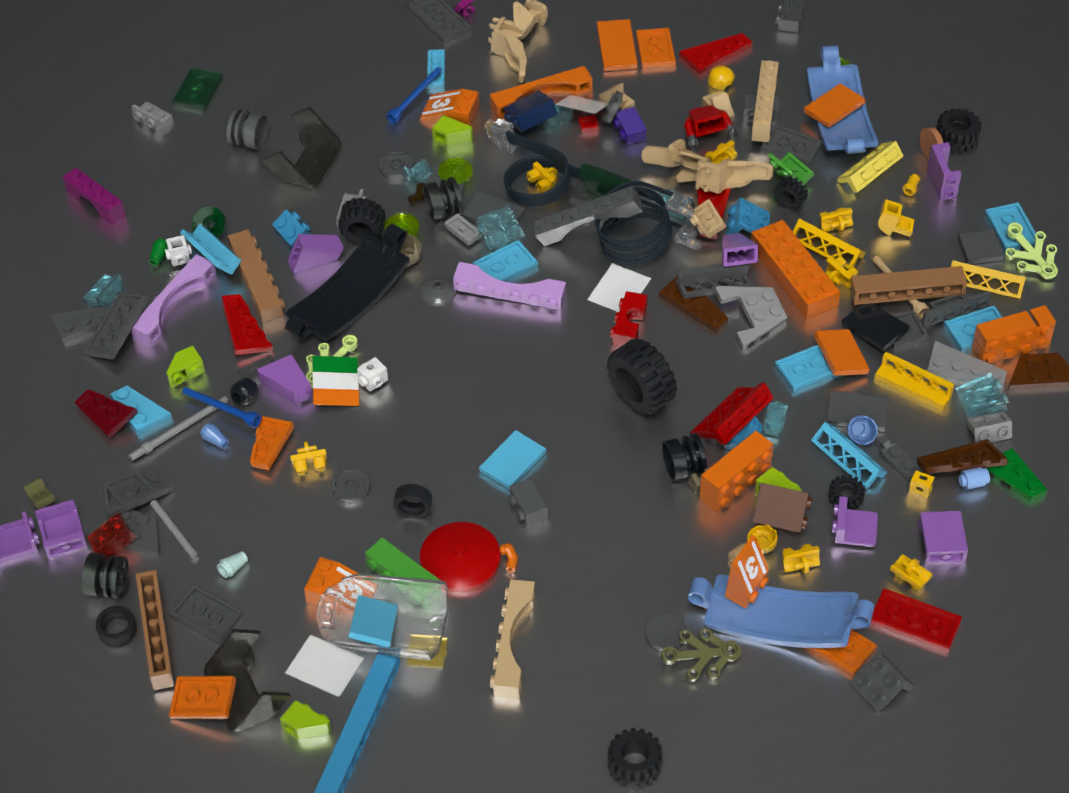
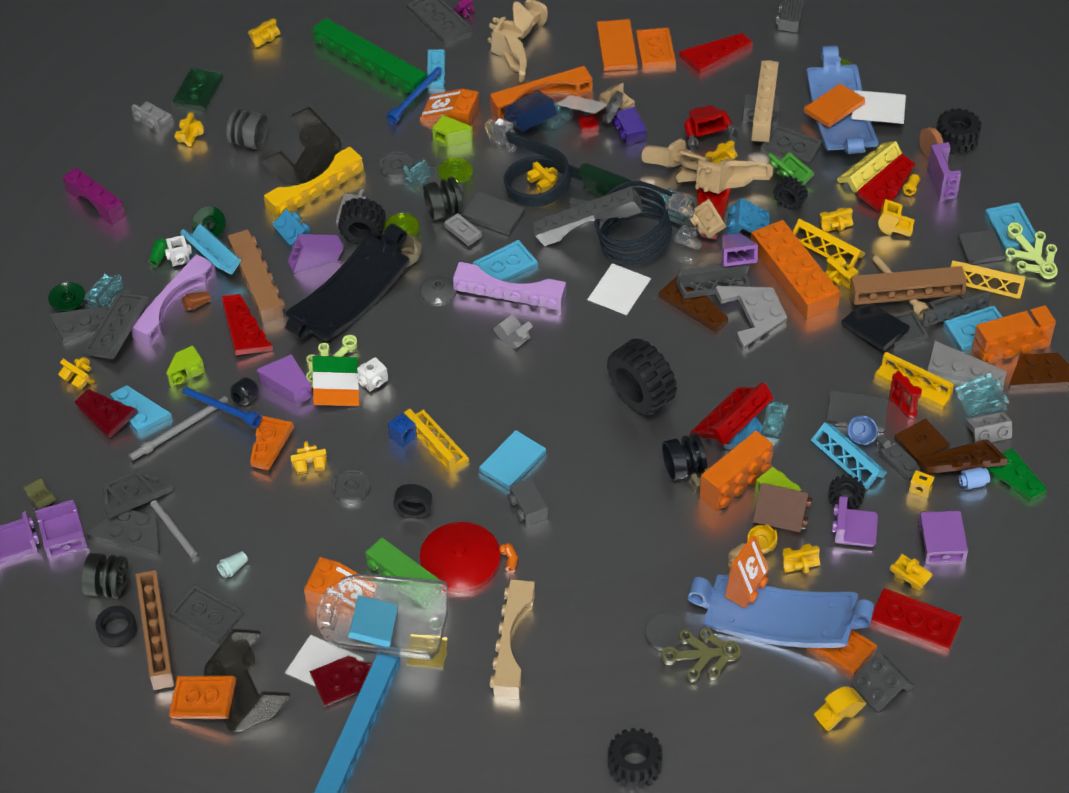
(66, 296): none -> dark green dish
(81, 378): none -> yellow hips
(111, 536): clear red bracket -> none
(189, 130): none -> yellow hips
(195, 300): none -> dark orange cone
(213, 435): medium blue cone -> none
(250, 370): flat silver tile -> none
(265, 32): none -> yellow hips
(304, 723): lime slope -> none
(340, 679): none -> dark red tile
(344, 166): none -> yellow arch
(368, 56): none -> green brick
(402, 430): none -> blue brick
(418, 196): dark brown arm -> none
(434, 444): none -> yellow fence
(499, 228): clear light blue plate -> none
(512, 332): none -> light grey brick
(631, 307): red arch -> none
(719, 101): tan slope -> none
(721, 77): yellow hair -> none
(804, 368): medium azure tile -> none
(839, 704): none -> yellow brick
(841, 352): orange tile -> none
(881, 107): none -> white sticker
(886, 182): none -> red wing
(900, 392): none -> red plate
(921, 440): none -> reddish brown plate

